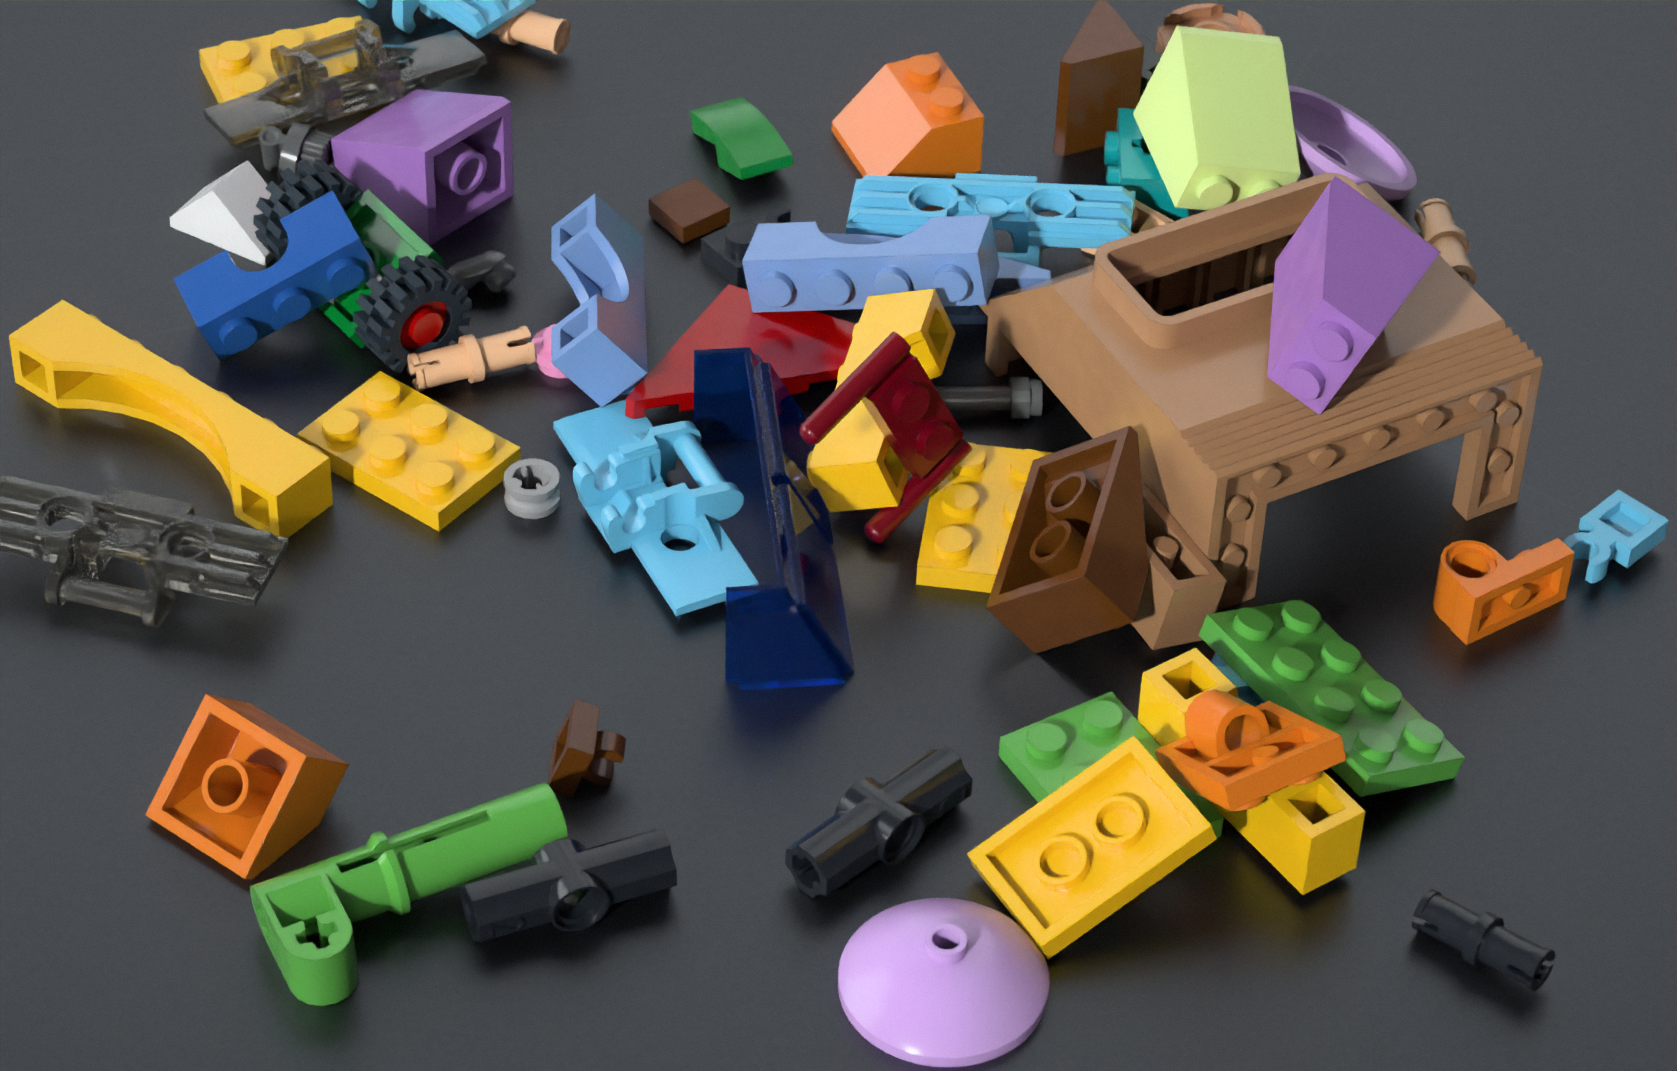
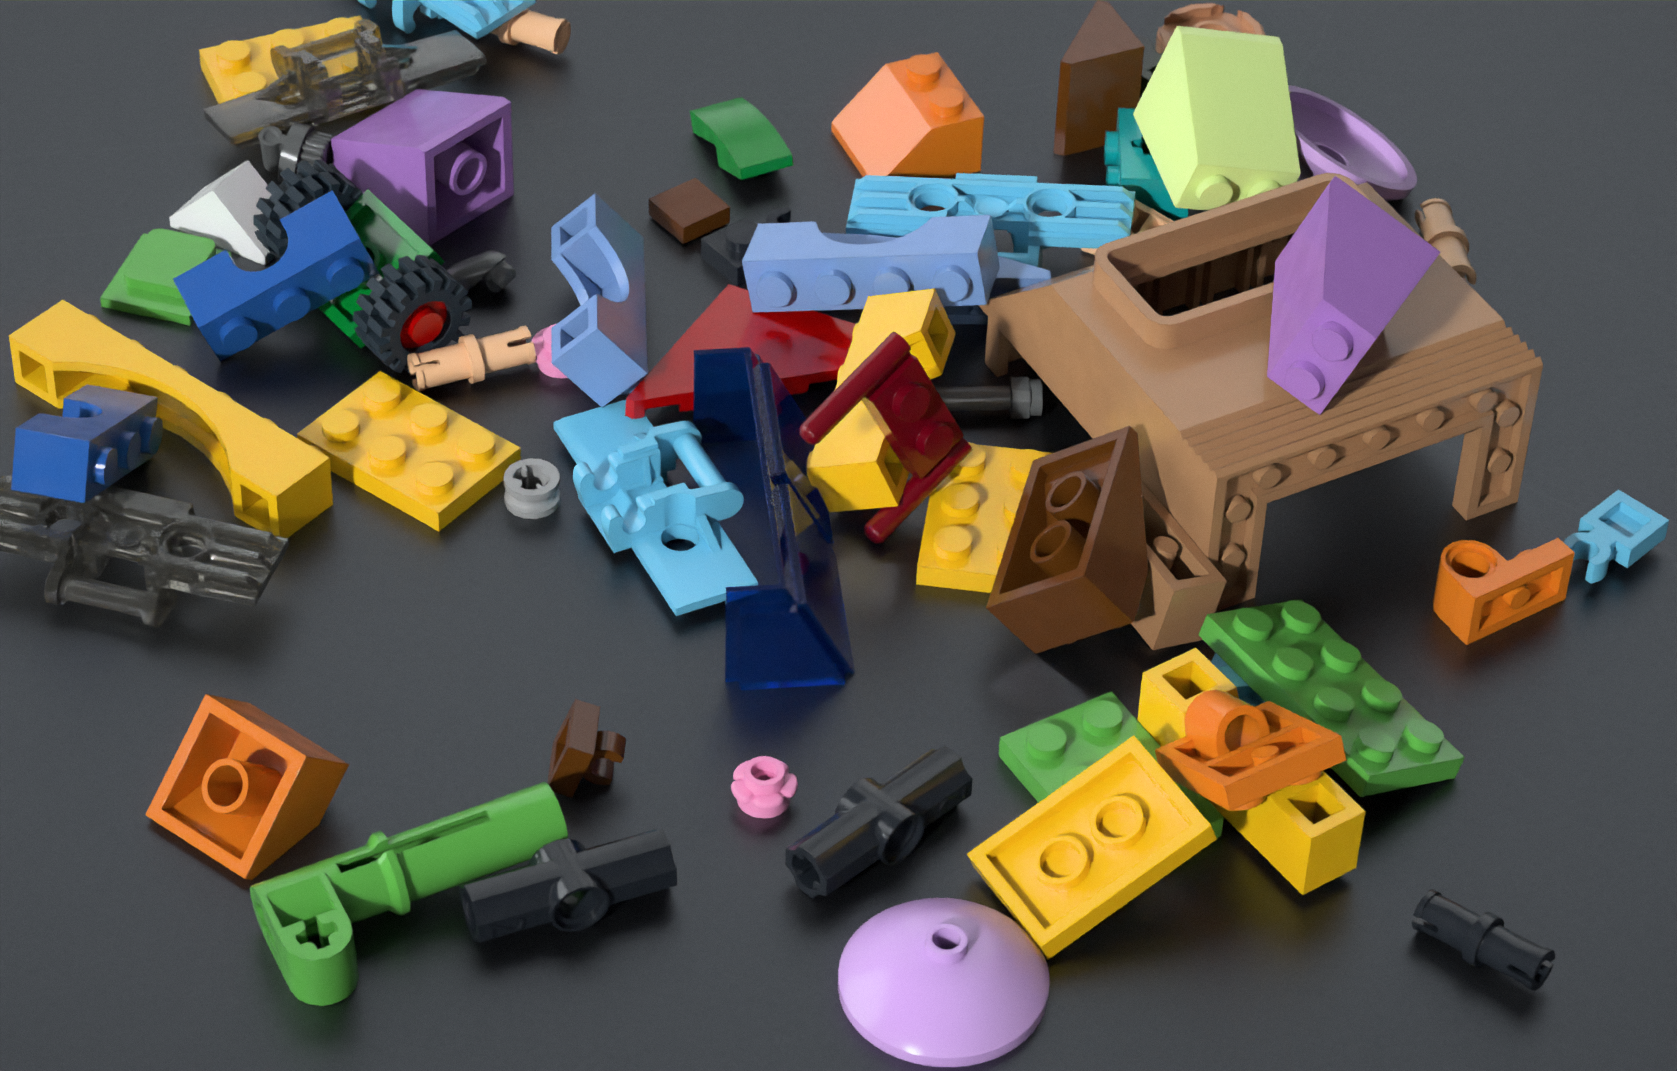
(87, 448): none -> blue arch
(146, 277): none -> bright green piece
(763, 787): none -> bright pink plate

